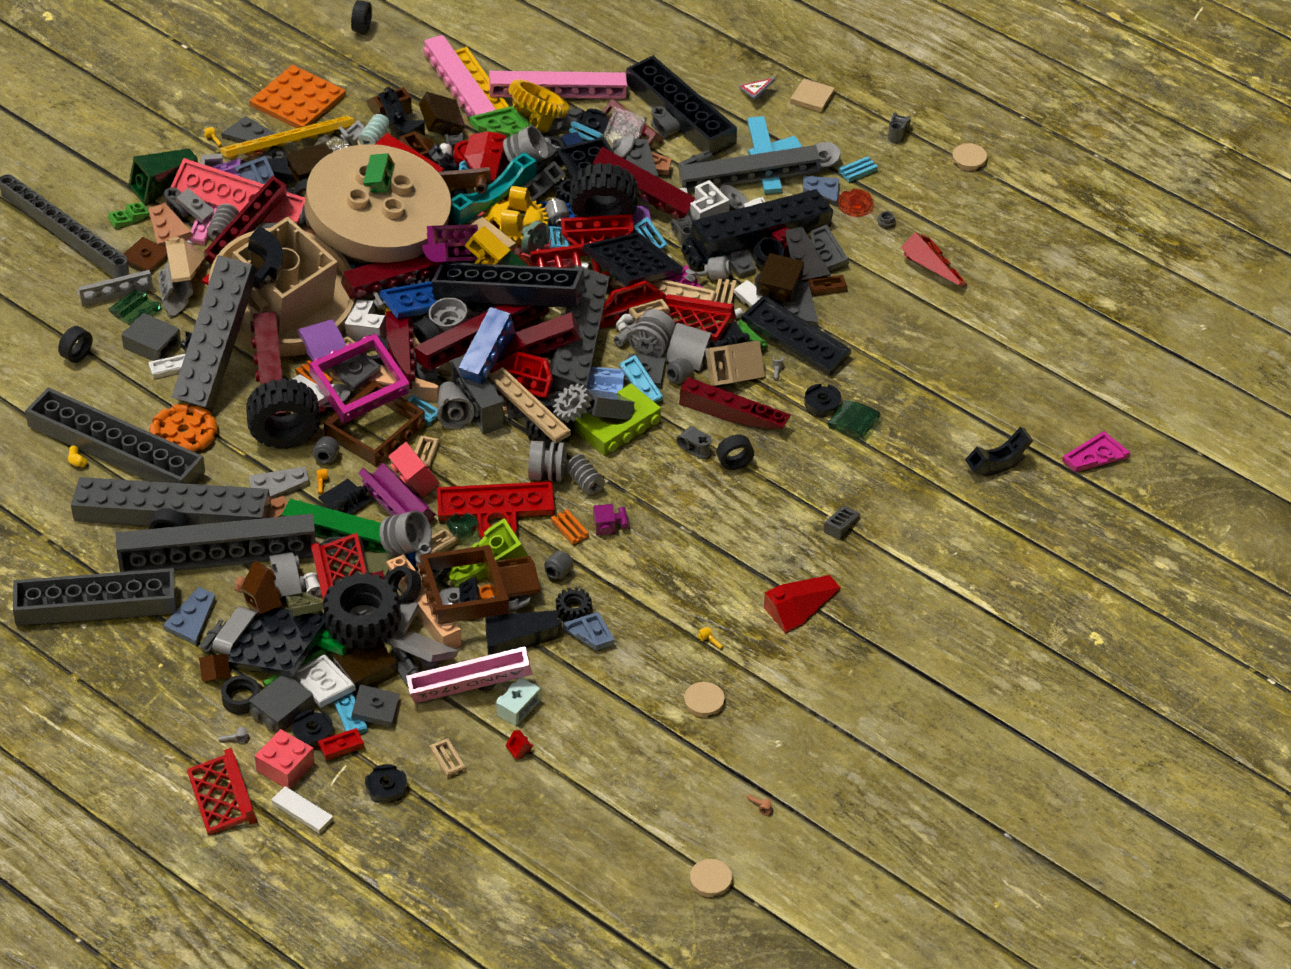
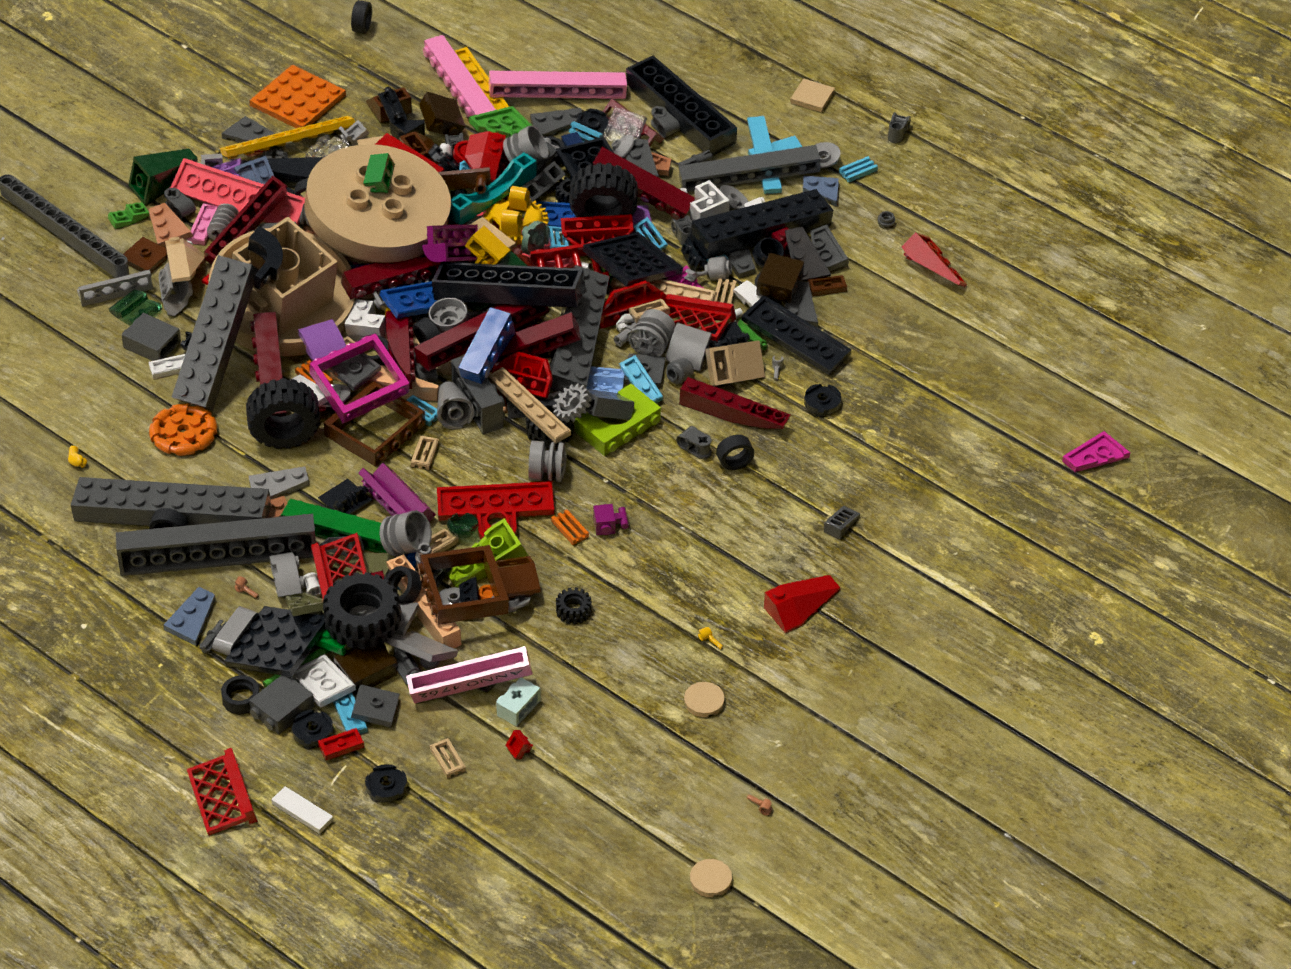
(69, 339): black tyre -> none
(94, 596): dark grey brick -> none
(113, 439): dark grey brick -> none
(194, 205): light grey plate -> none
(210, 133): yellow hand -> none
(214, 667): reddish brown panel -> none
(240, 736): light grey hand -> none
(260, 589): reddish brown slope -> none
(284, 759): coral brick -> none
(303, 161): dark brown brick -> none
(321, 475): light orange hand -> none
(326, 450): dark grey head -> none
(374, 130): light aqua piece -> none
(413, 470): coral brick -> none
(521, 630): black slope -> none
(540, 112): yellow piece -> none
(556, 210): light grey head -> none
(558, 565): dark grey head -> none
(585, 475): light grey piece -> none
(591, 631): sand blue wing -> none
(756, 88): piece -> none
(854, 419): clear green slope -> none
(855, 202): clear red tile -> none
(969, 156): tan tile -> none
(1001, 458): black arch -> none

